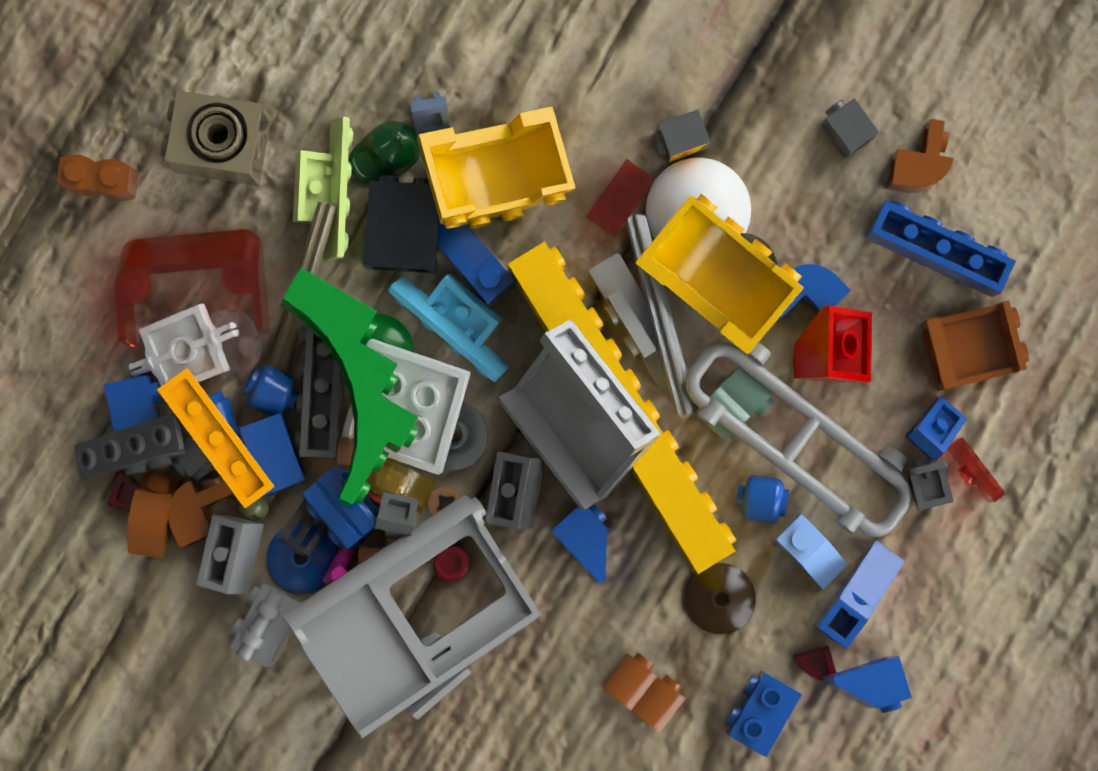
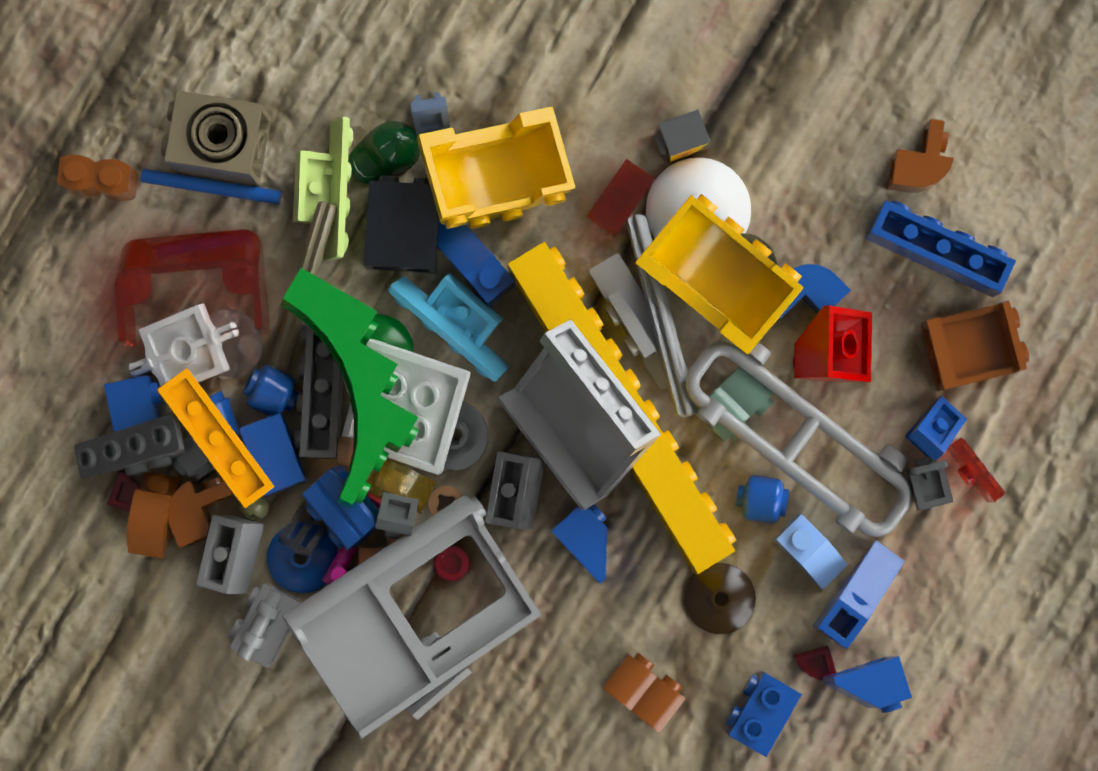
(211, 186): none -> blue bar
(849, 126): dark grey brick -> none

